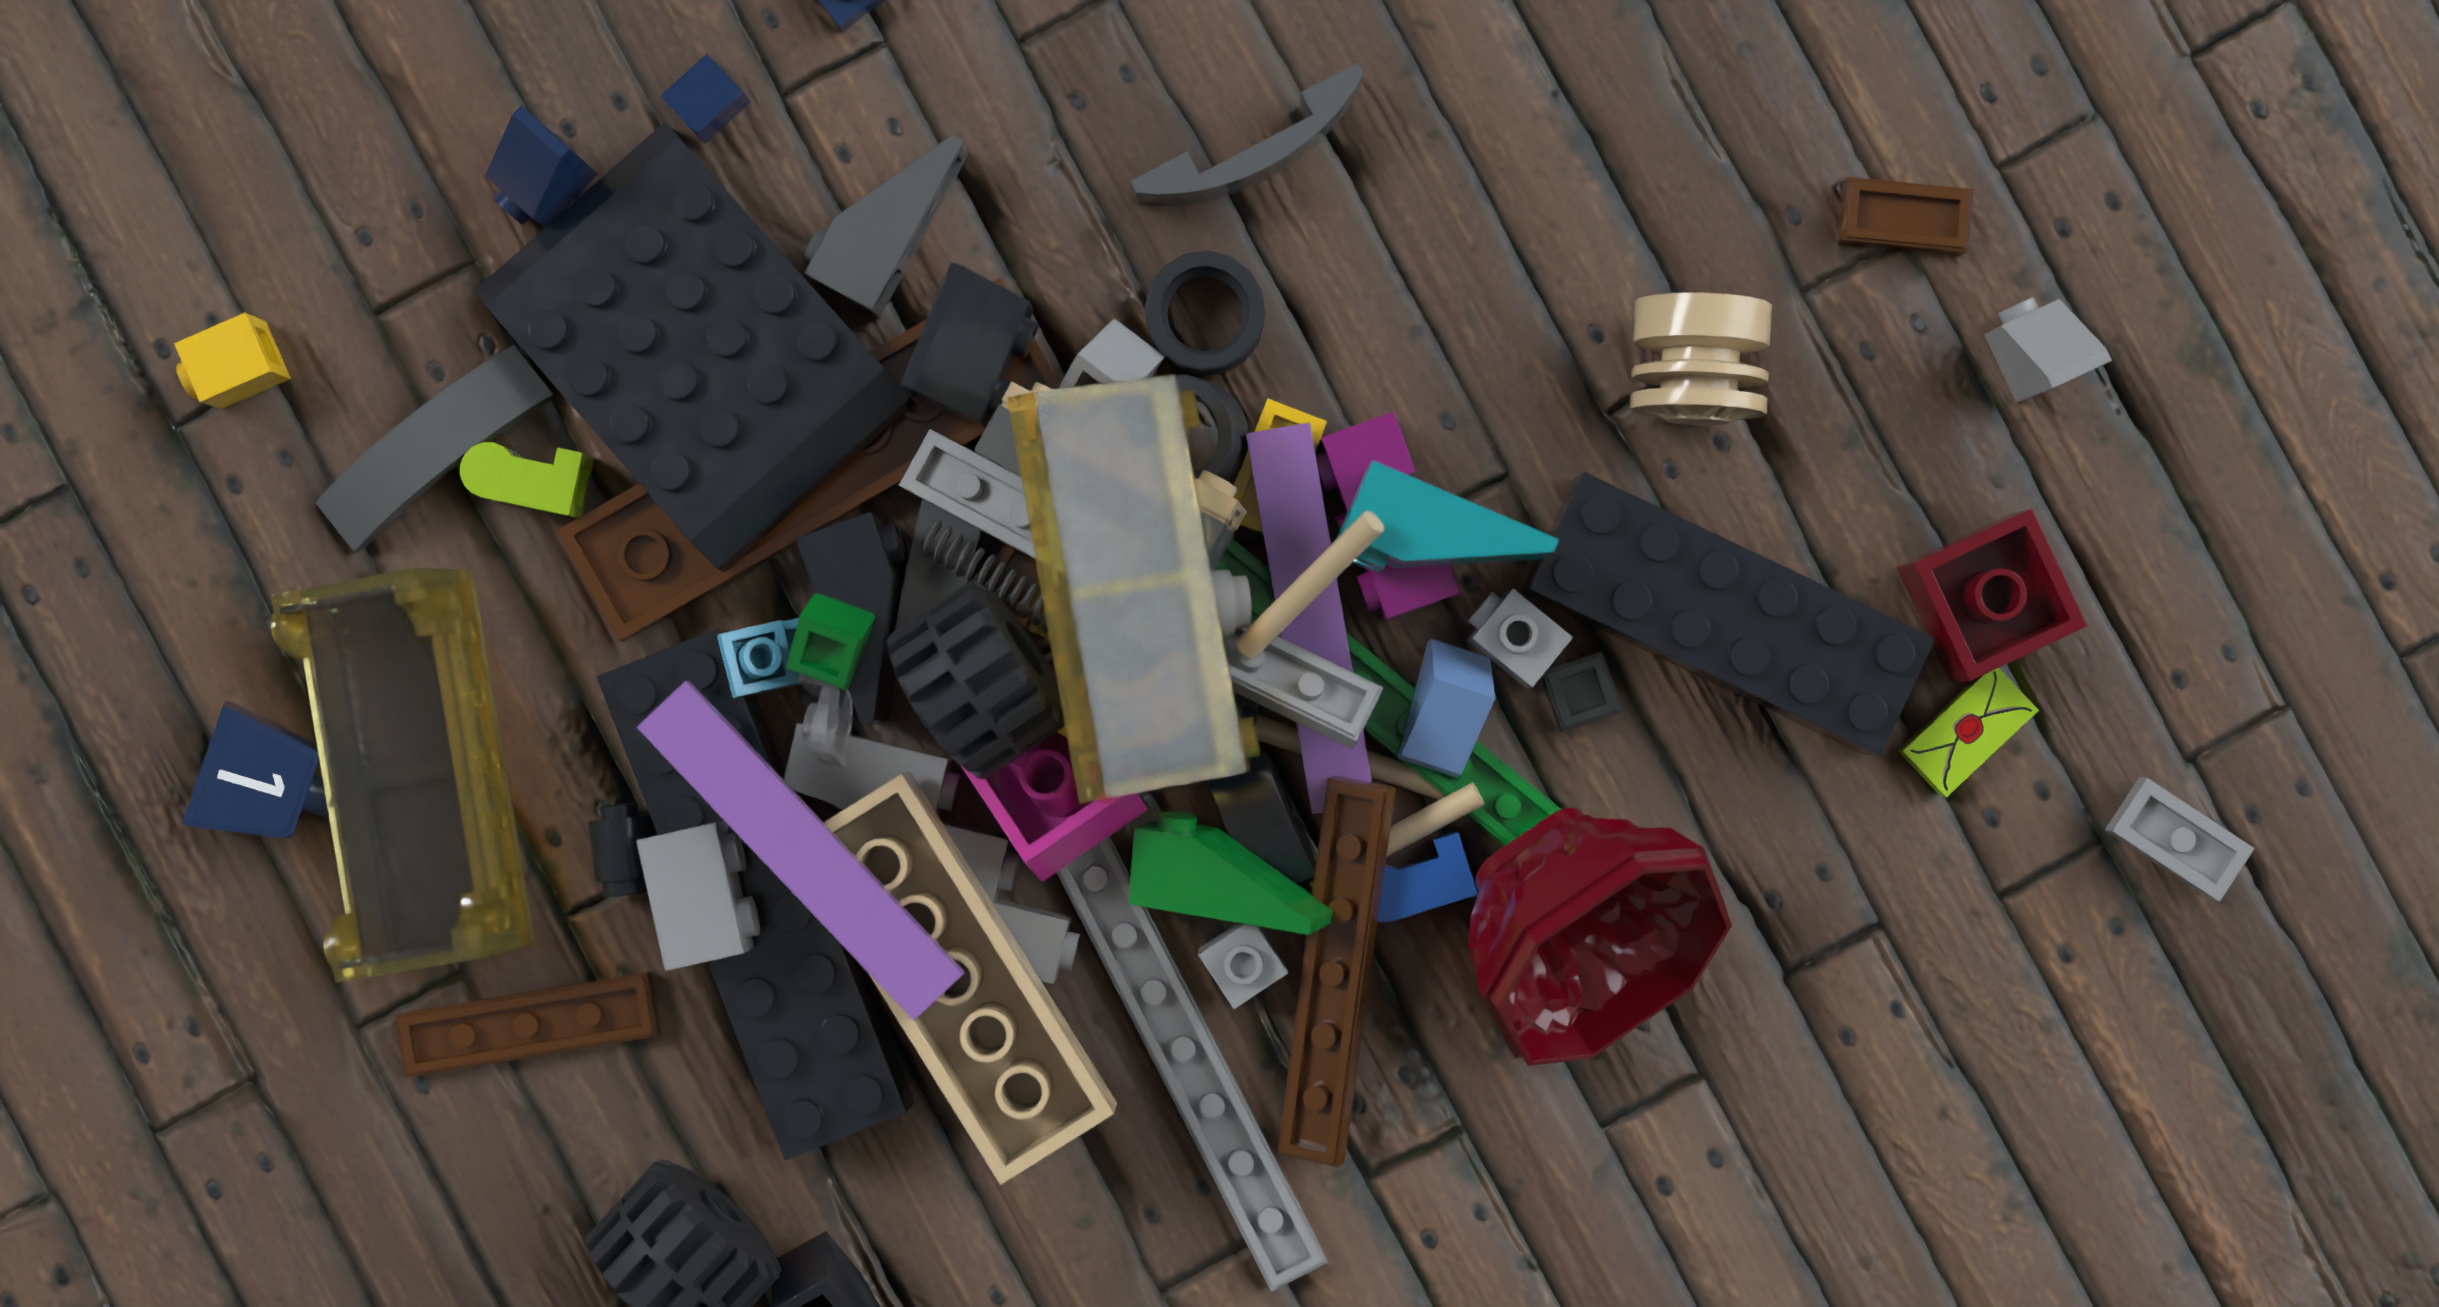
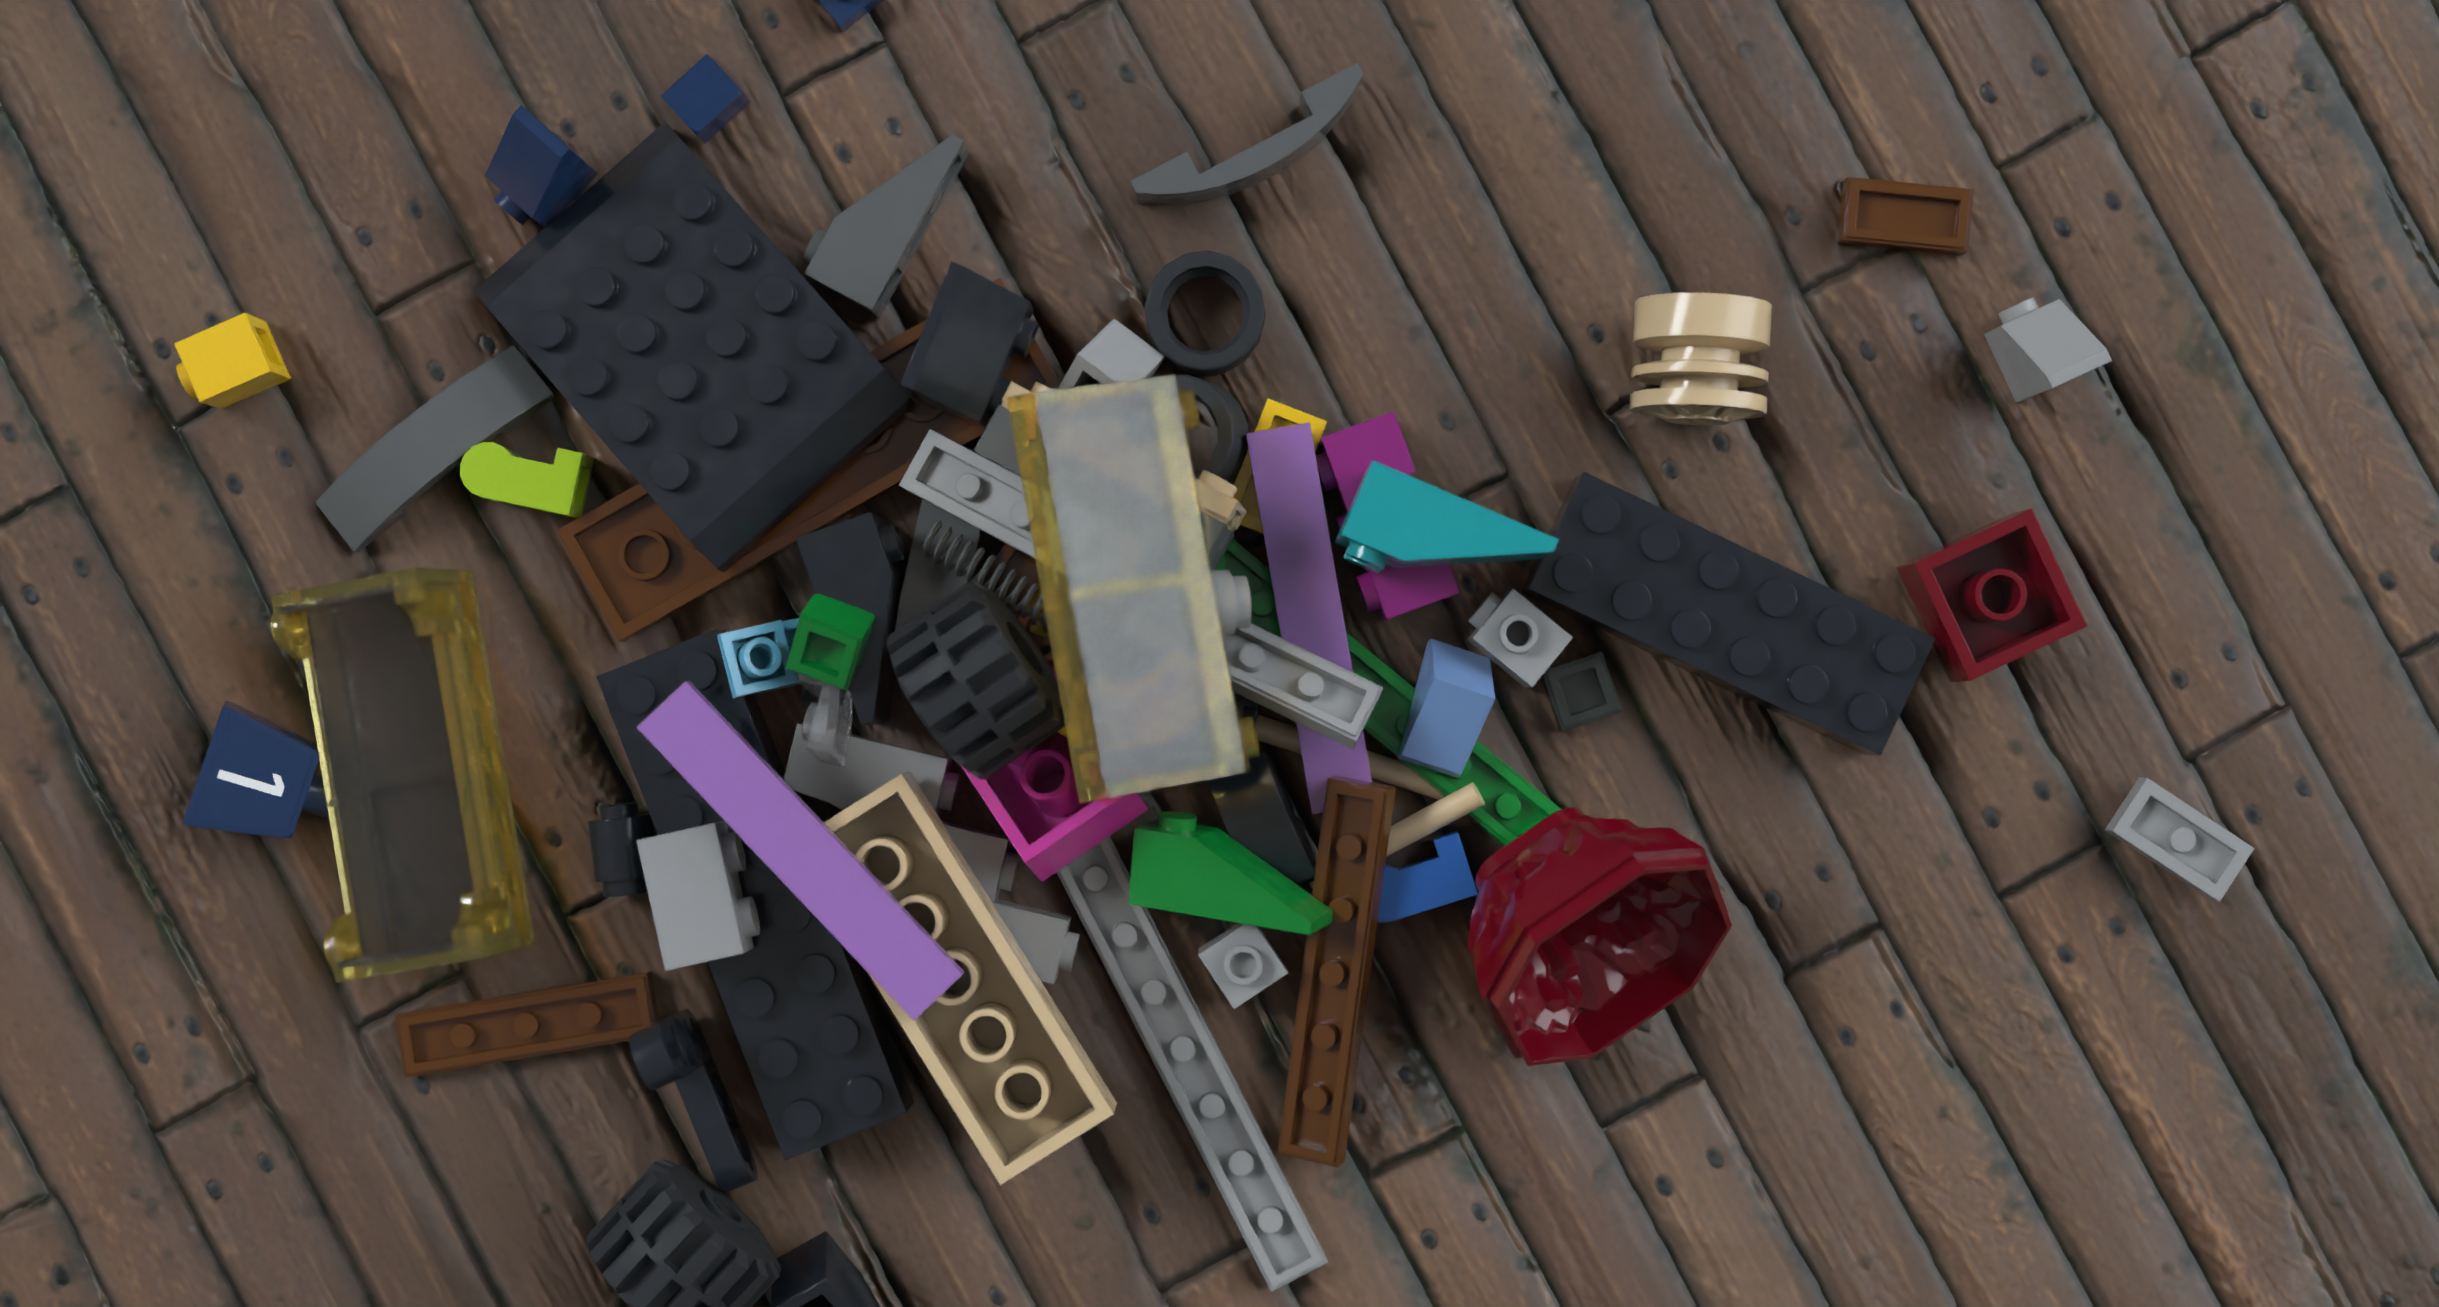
(678, 1053): none -> black beam
(1309, 585): tan bar -> none
(1968, 731): lime tile -> none

